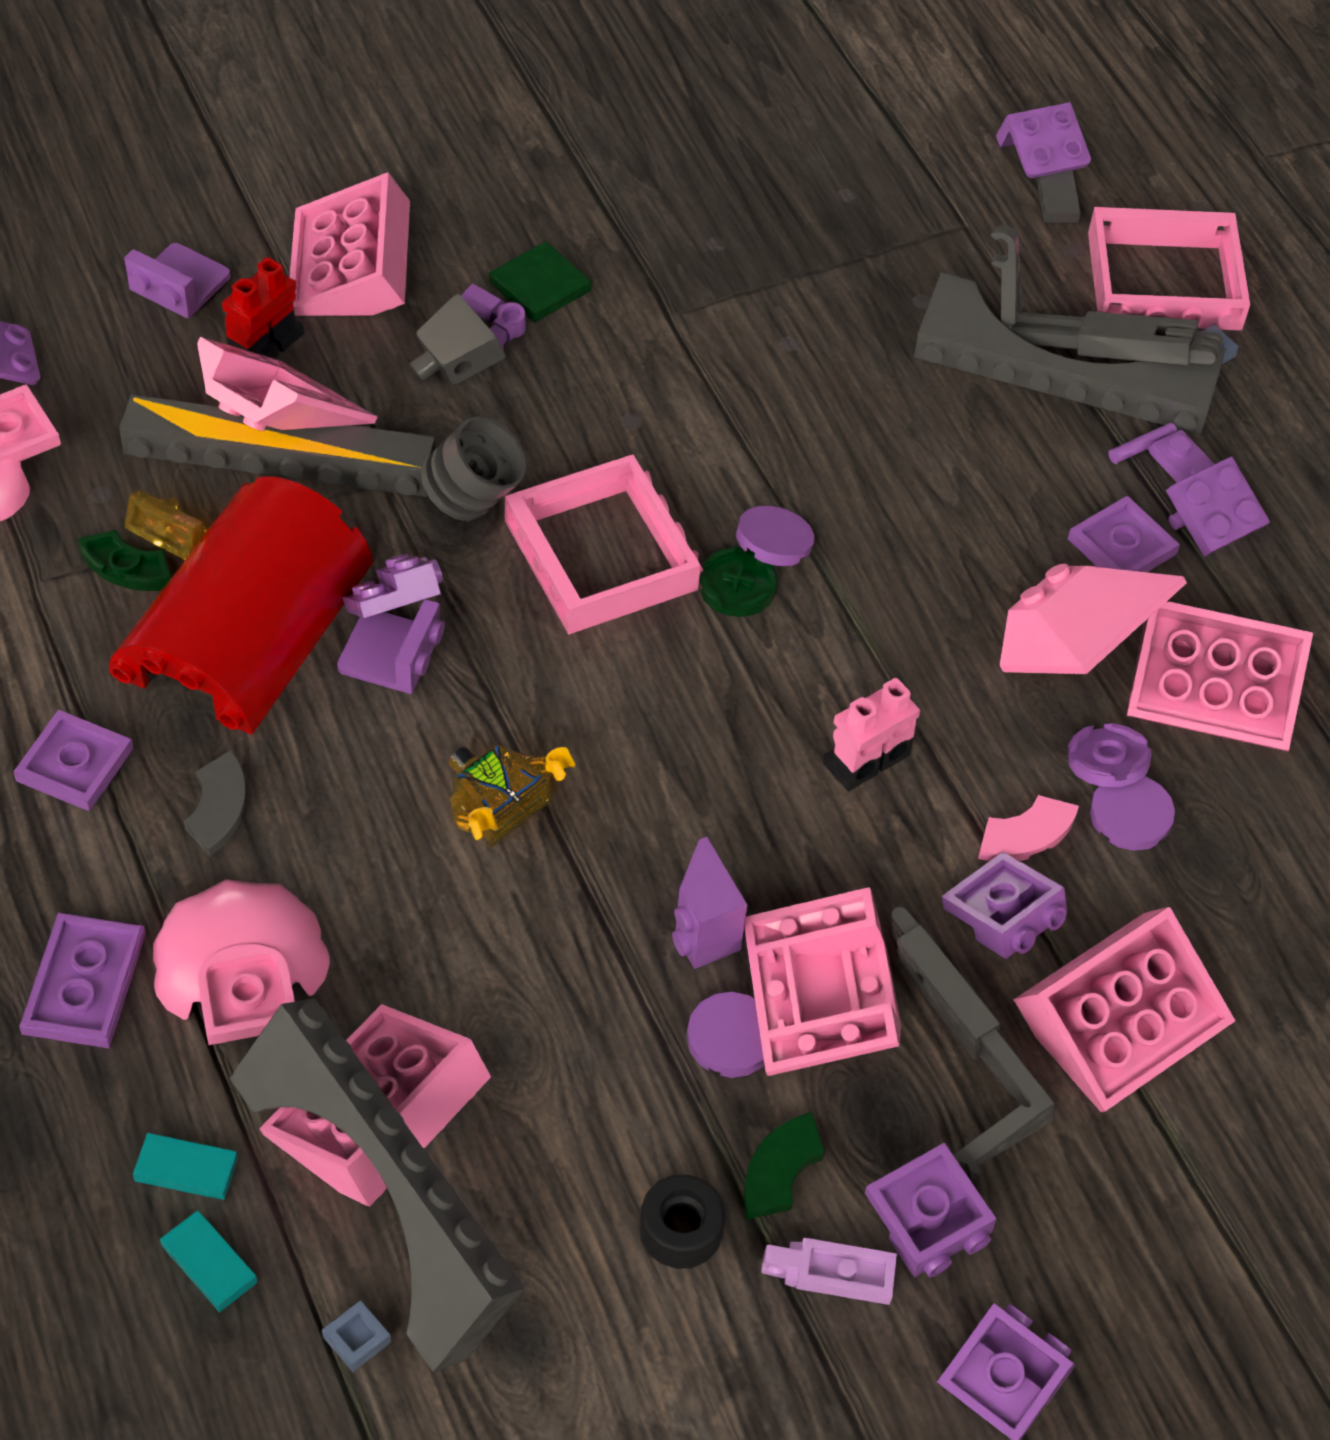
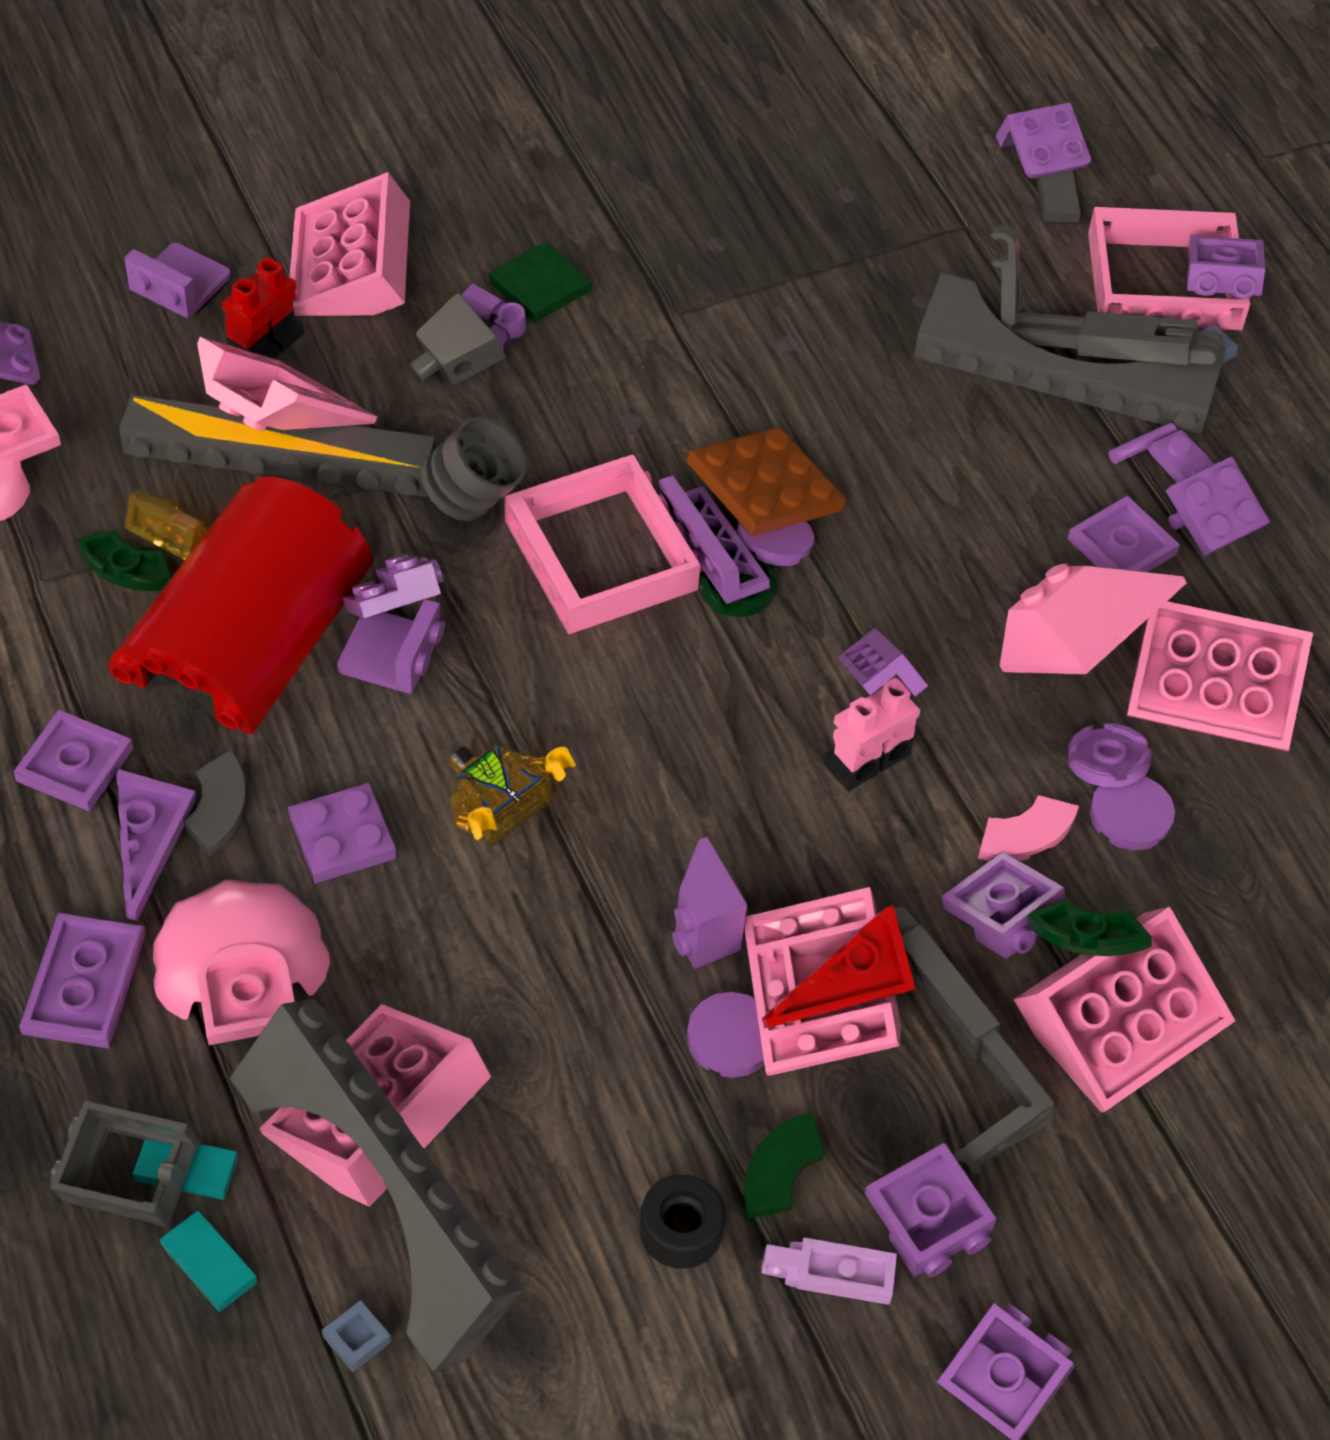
(86, 1140): none -> dark grey window
(150, 825): none -> medium lavender wing
(341, 833): none -> medium lavender plate
(712, 549): none -> medium lavender fence
(766, 481): none -> dark orange plate
(860, 971): none -> red wing
(876, 661): none -> medium lavender fence
(1090, 931): none -> dark green tile
(1225, 266): none -> medium lavender plate

